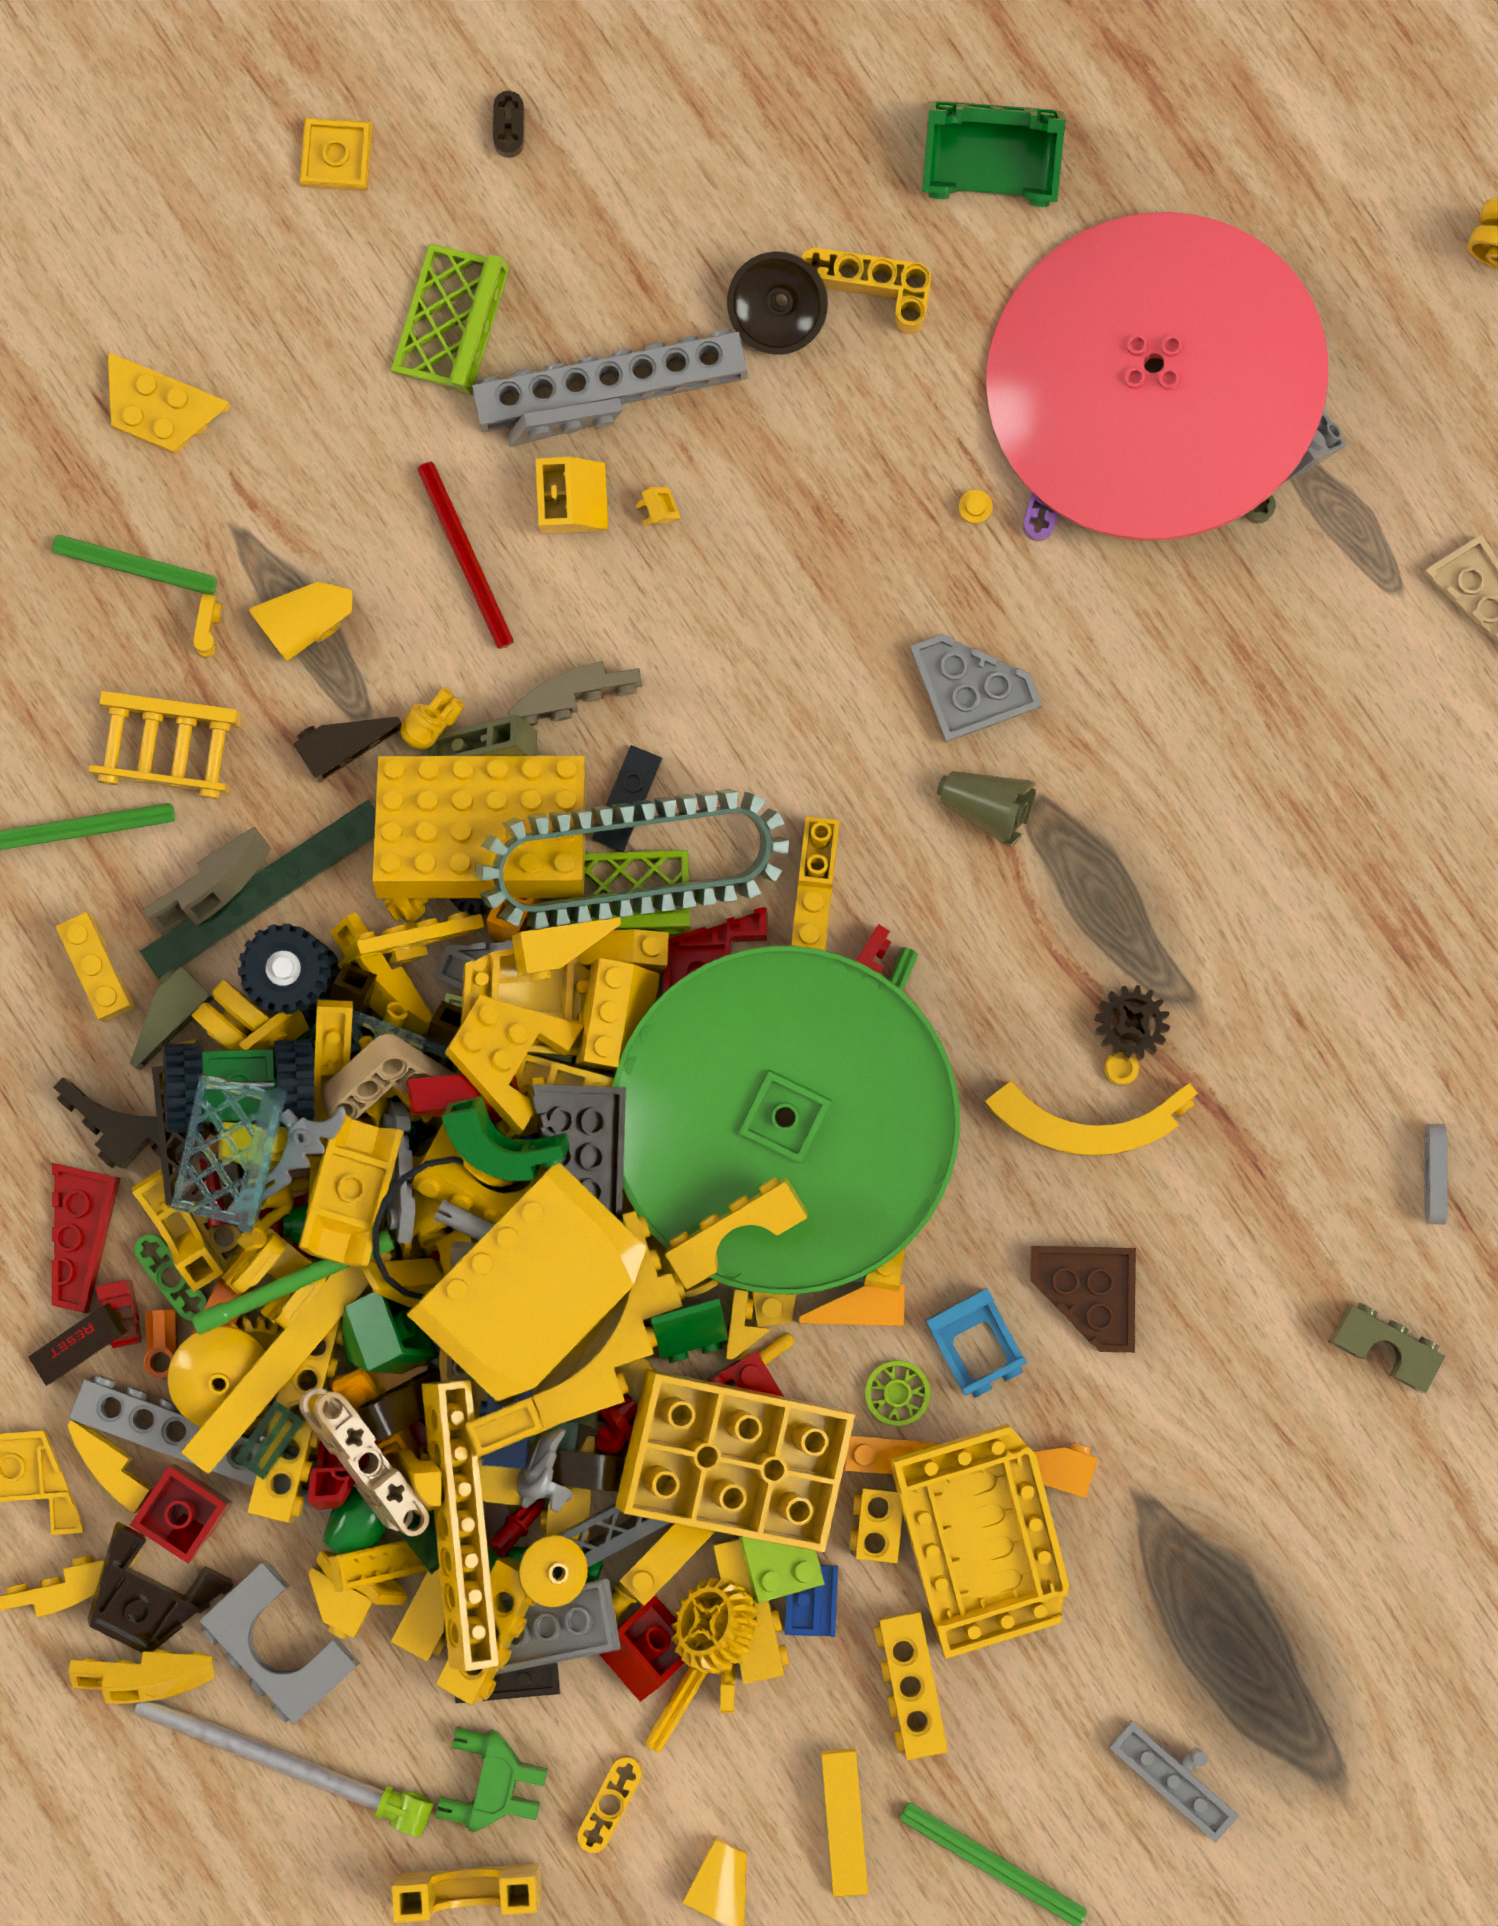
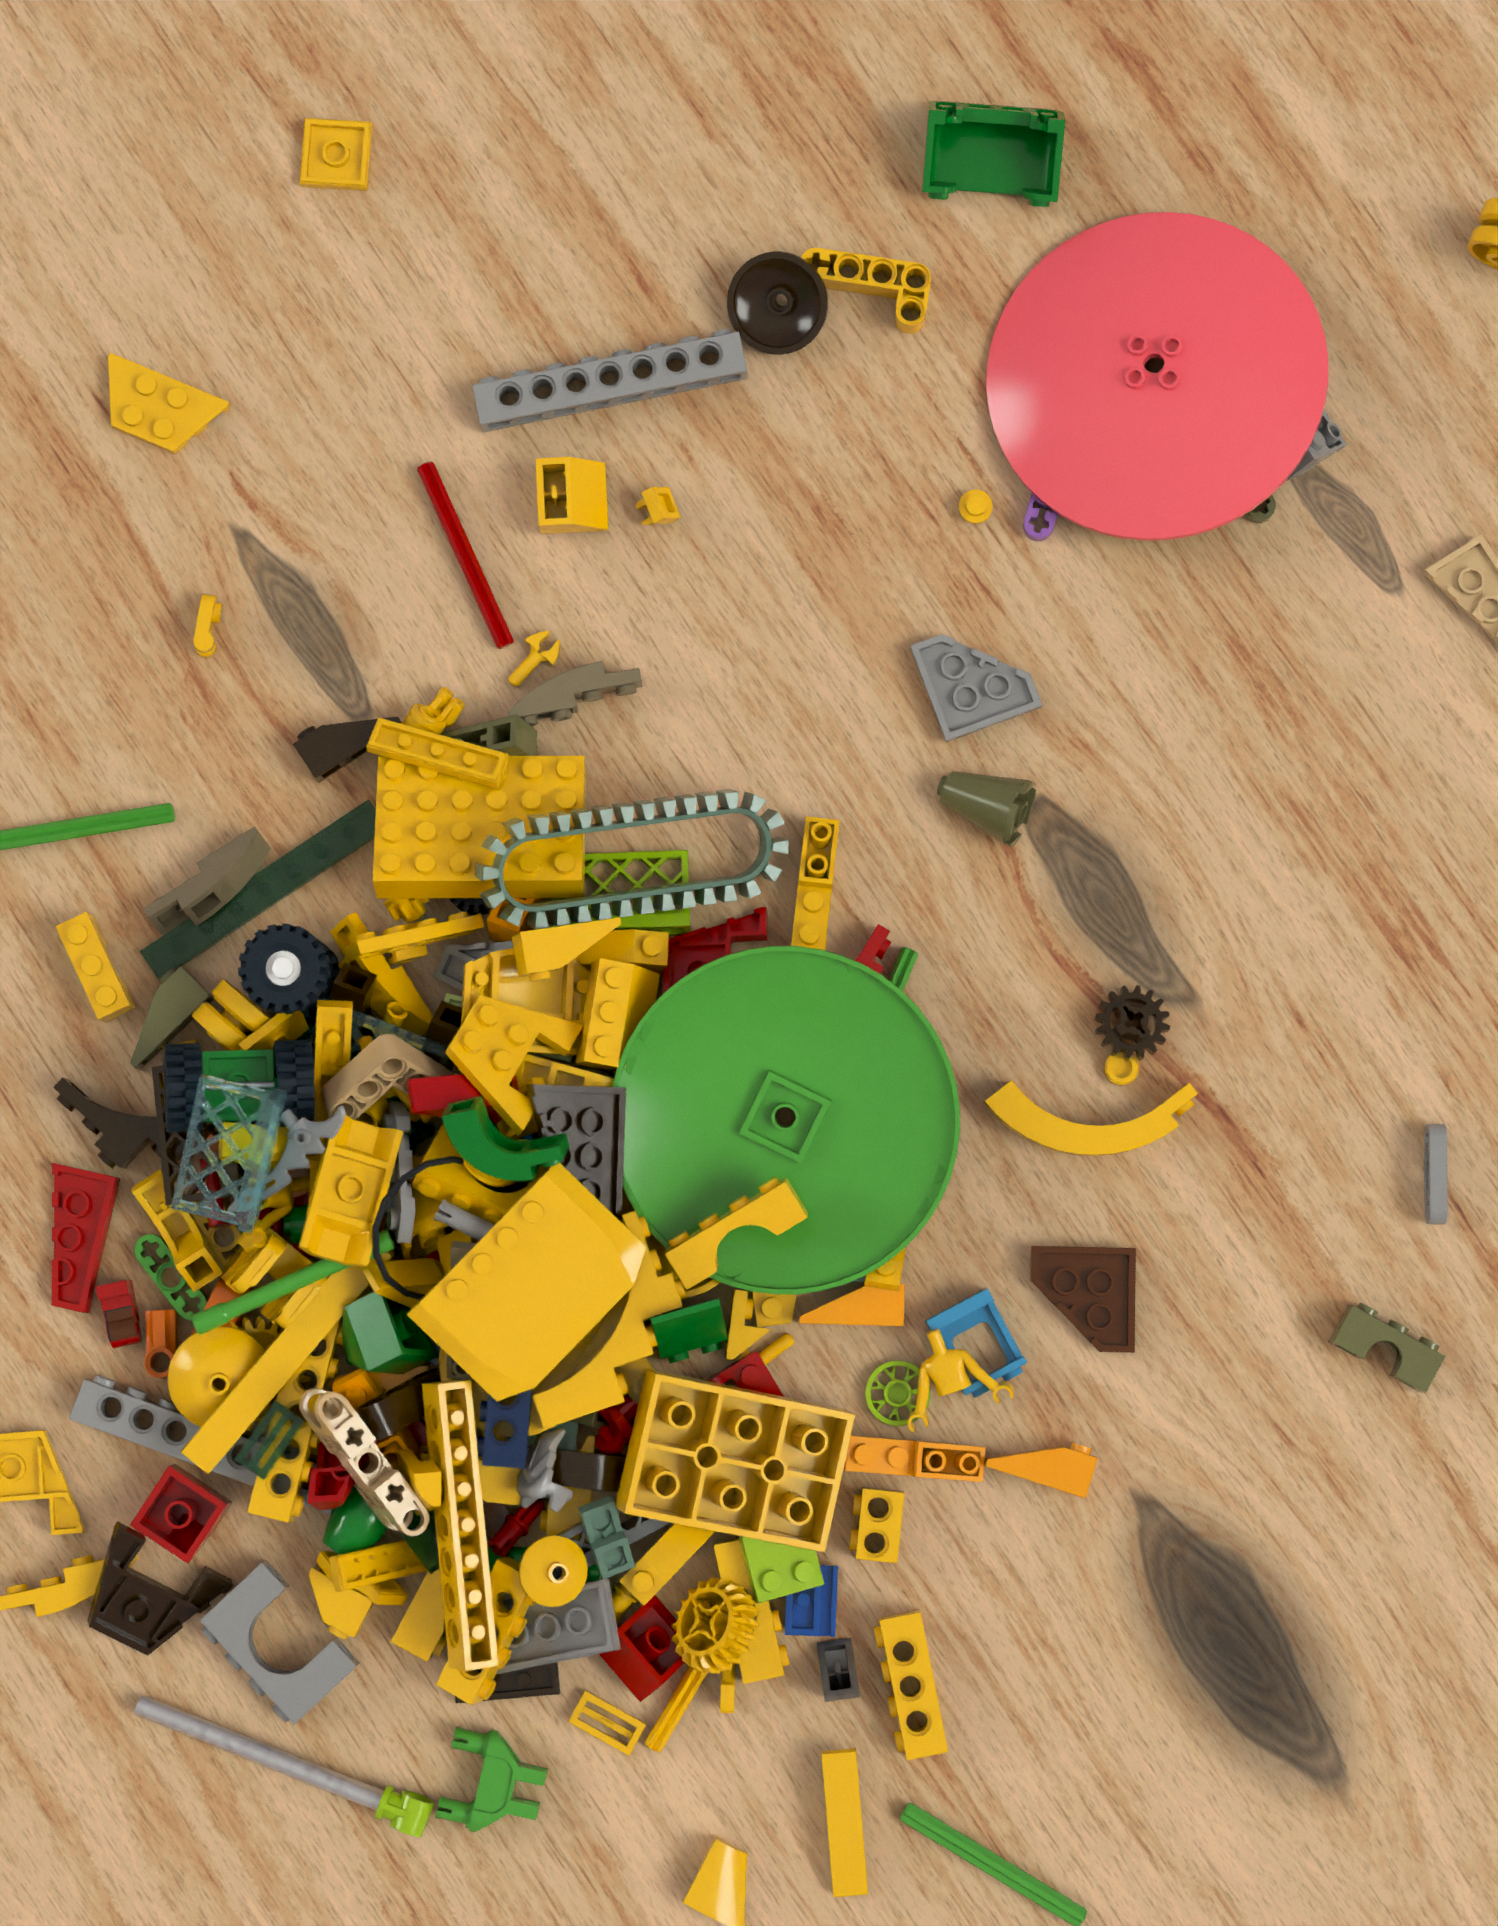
(77, 1344): dark brown tile -> none
(110, 1466): yellow slope -> none
(134, 564): bright green axle -> none
(153, 712): yellow fence -> none
(156, 1678): yellow slope -> none
(303, 616): yellow panel -> none
(423, 1893): yellow arch -> none
(437, 752): none -> yellow tile
(477, 327): lime fence -> none
(504, 1427): yellow tile -> none
(516, 125): dark brown beam -> none
(534, 657): none -> yellow bar
(564, 420): light grey wing -> none
(605, 1831): yellow beam -> none
(606, 1537): none -> sand green slope
(631, 785): black plate -> none
(633, 1736): none -> yellow tile
(838, 1669): none -> flat silver slope
(949, 1375): none -> yellow piece
(982, 1539): yellow slope -> none
(1174, 1779): light grey plate -> none

